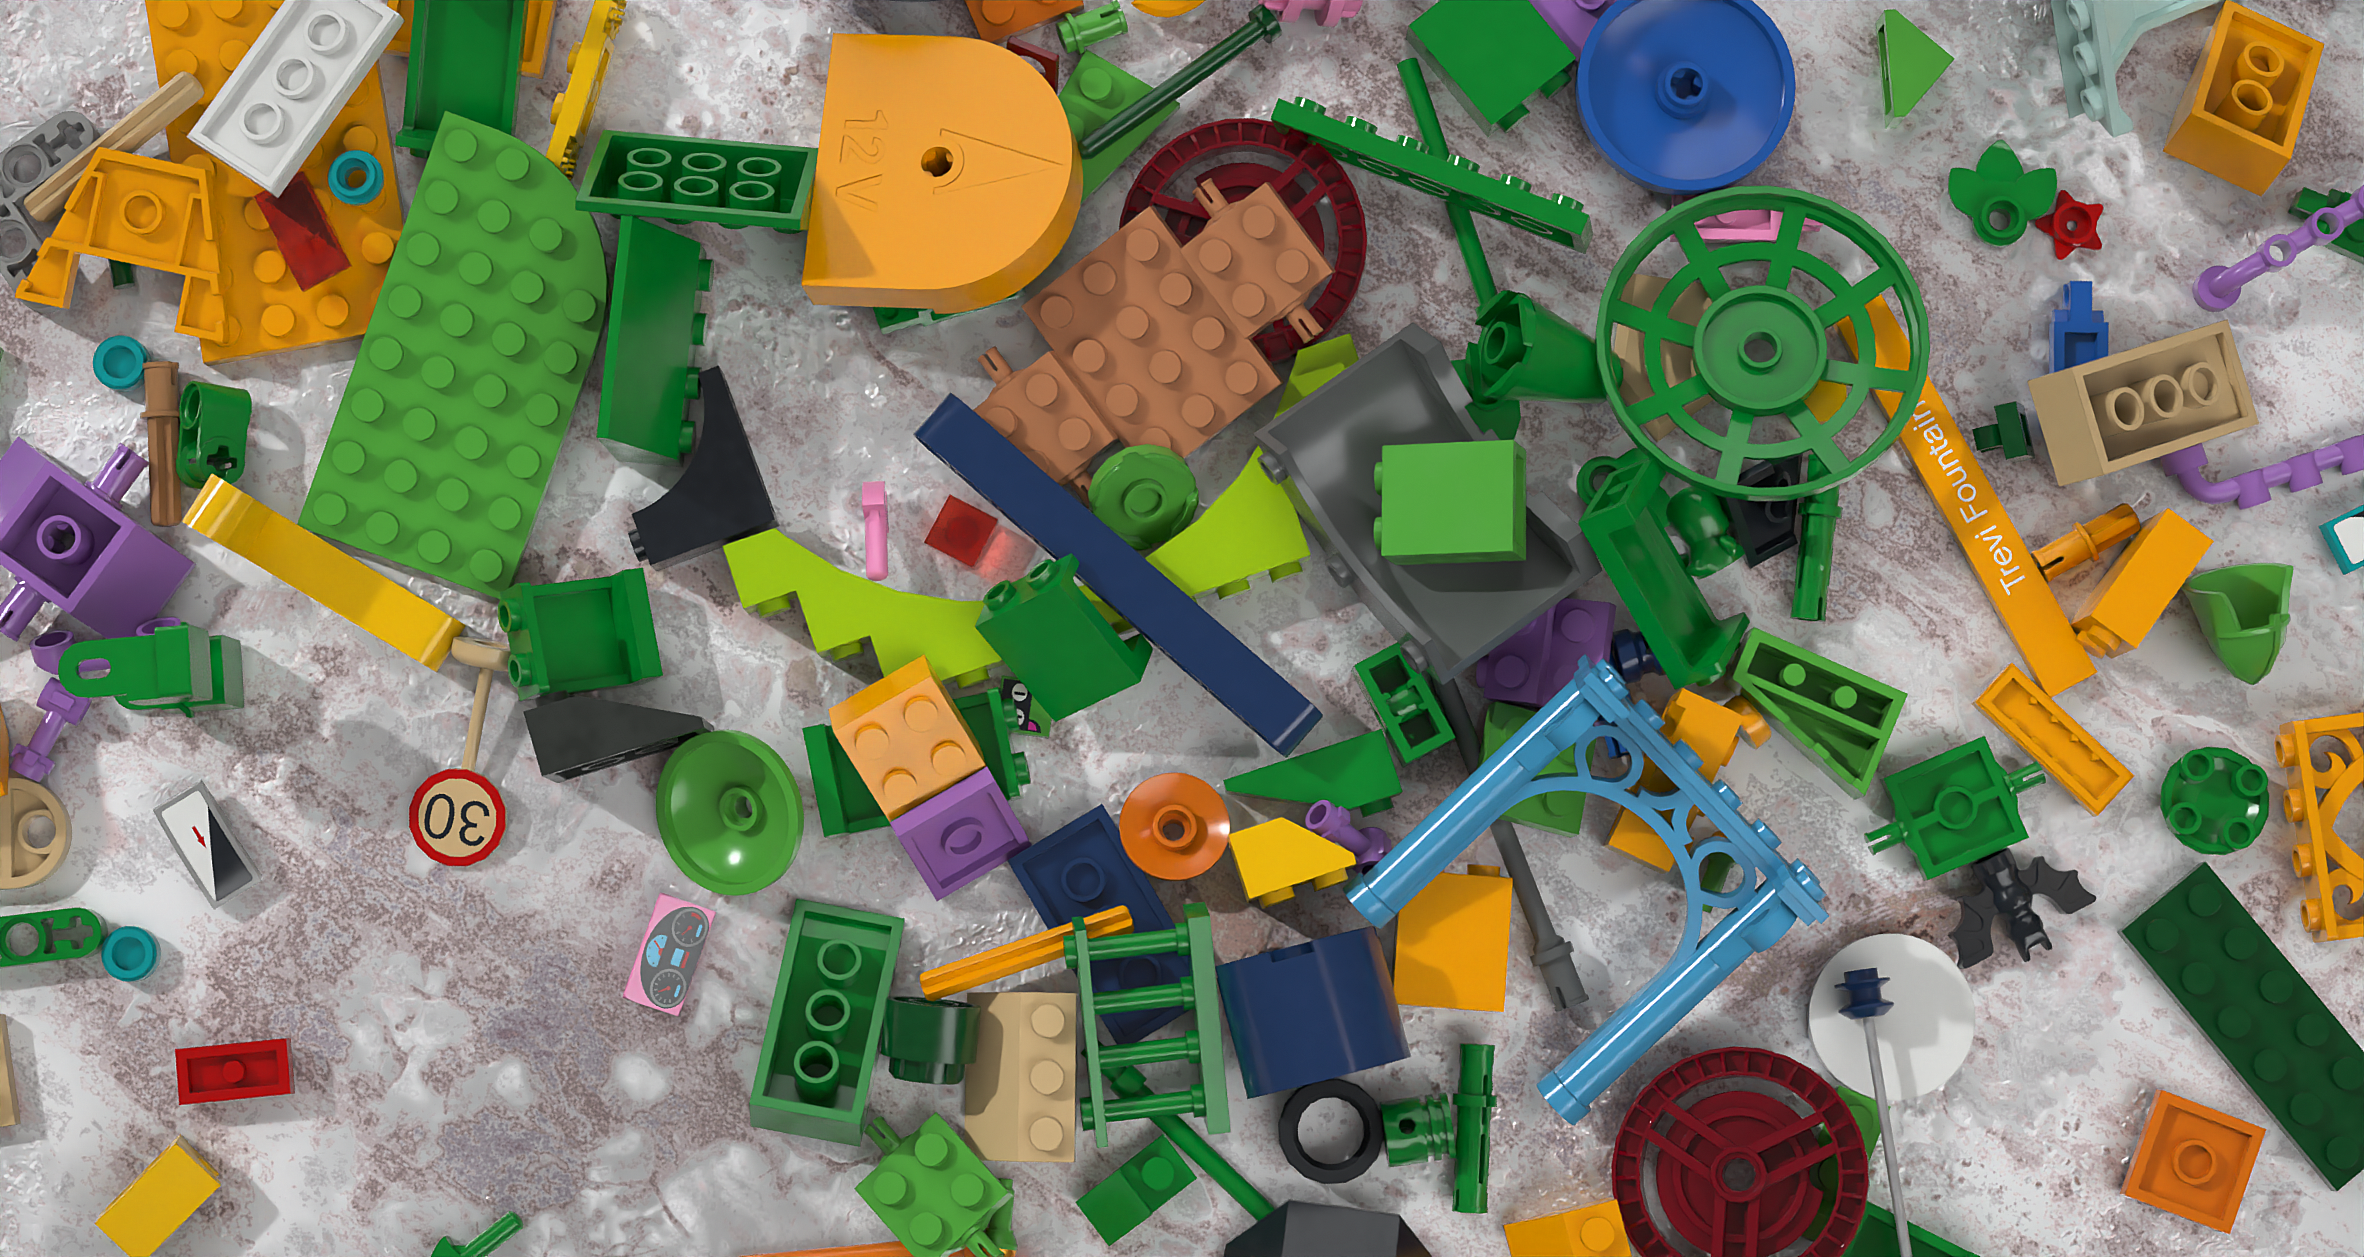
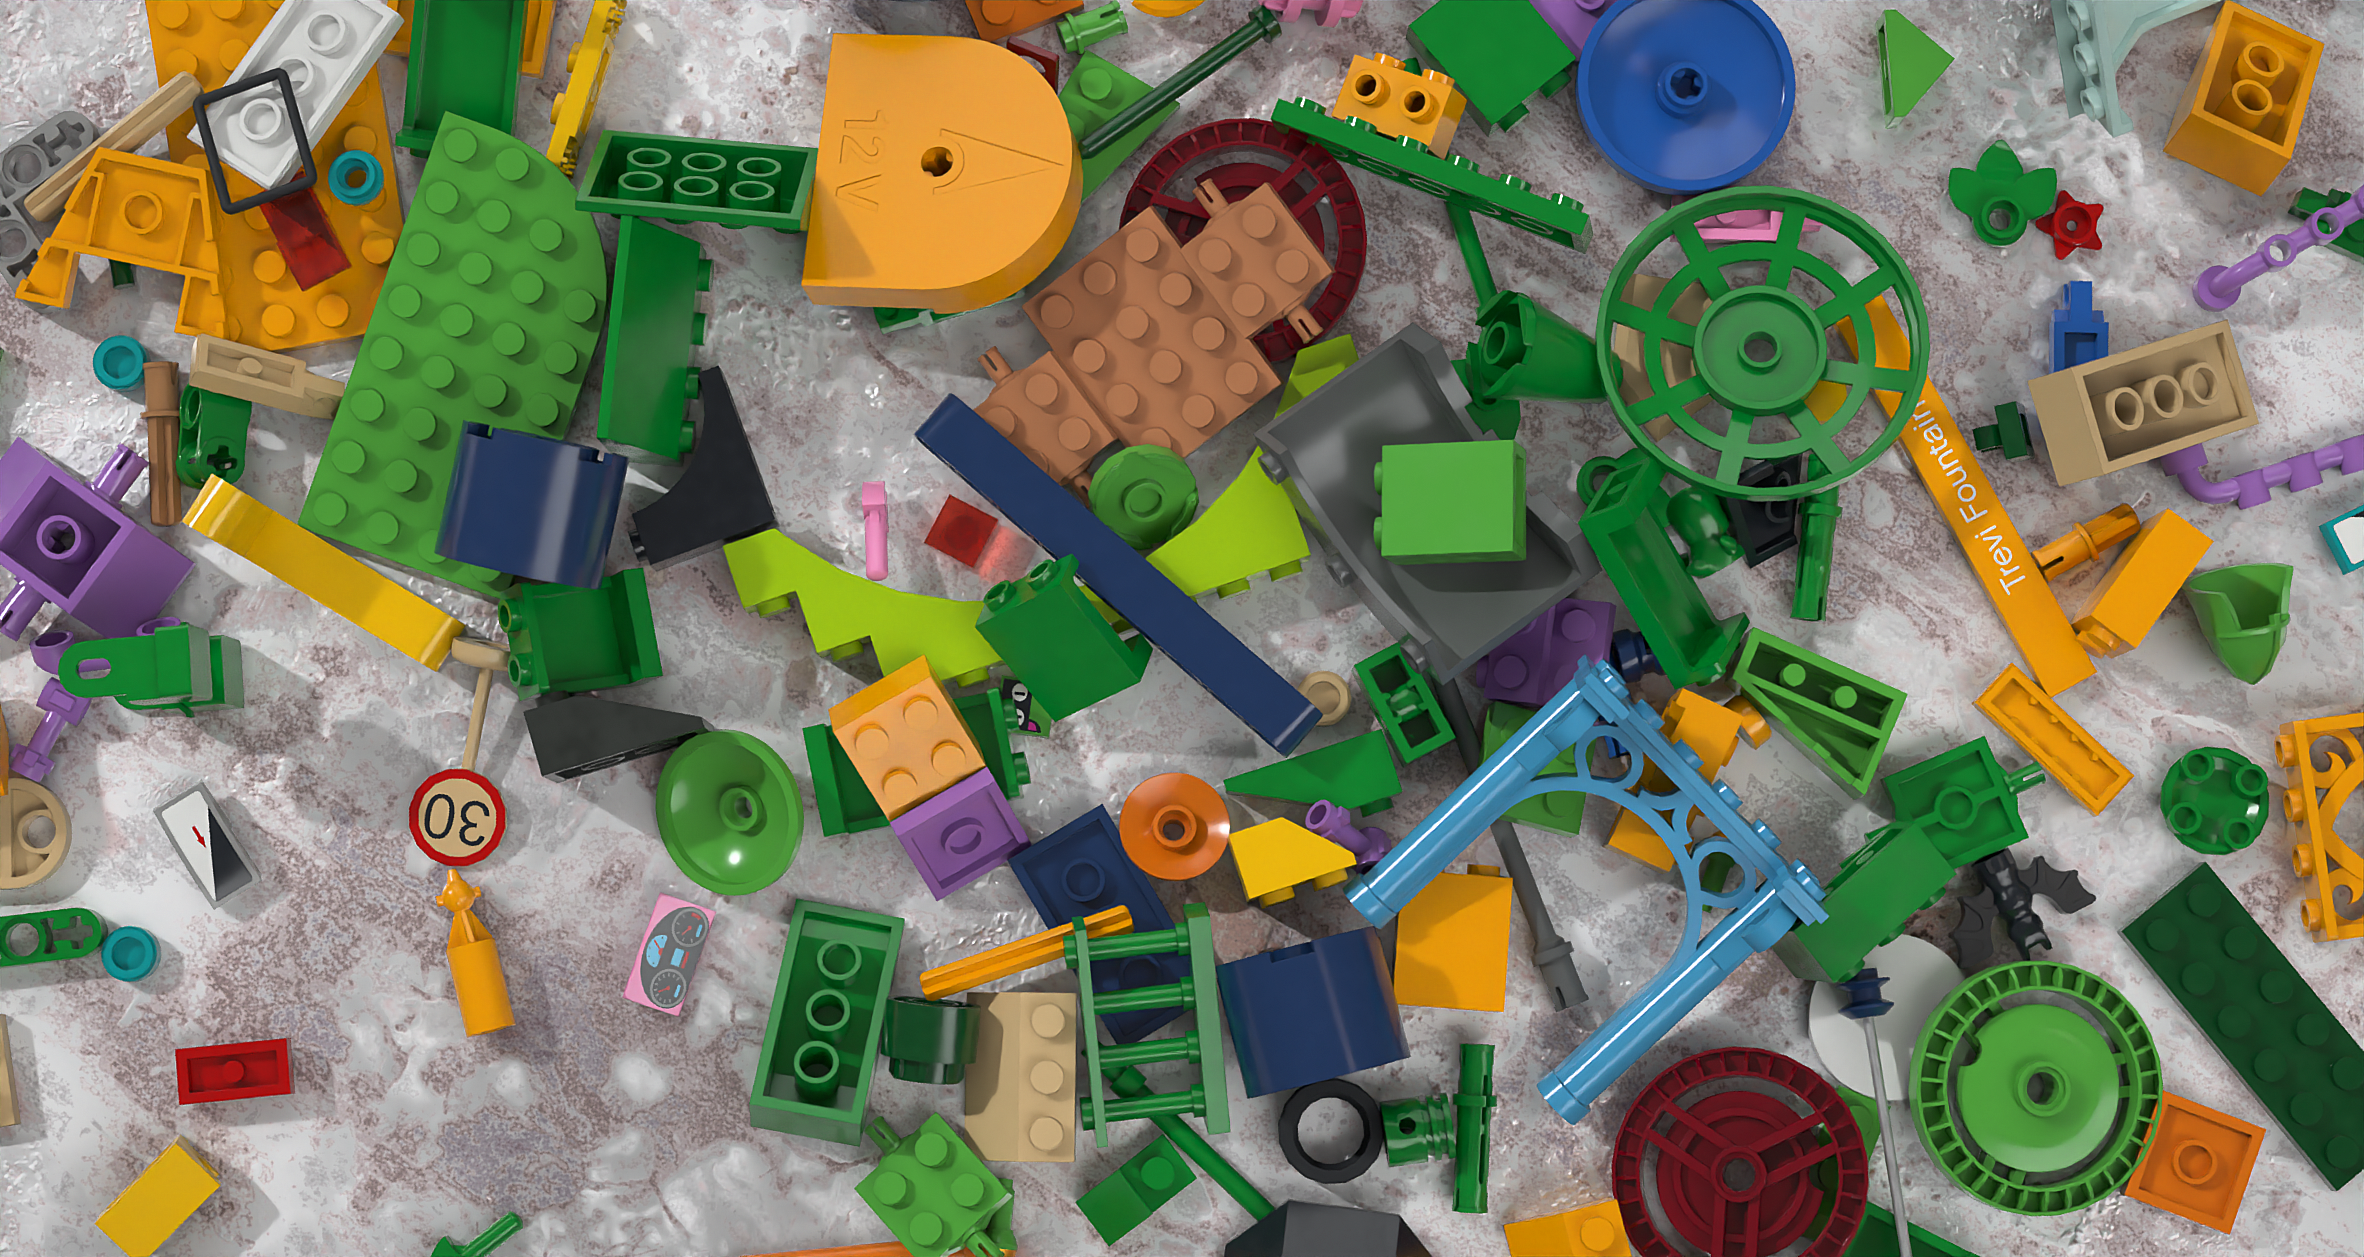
(211, 152): none -> black piece
(262, 378): none -> tan hinge
(474, 962): none -> light orange wheel
(531, 505): none -> dark blue brick
(1328, 694): none -> tan tile
(1401, 102): none -> light orange brick
(1867, 904): none -> green wedge
(2077, 1095): none -> bright green piece

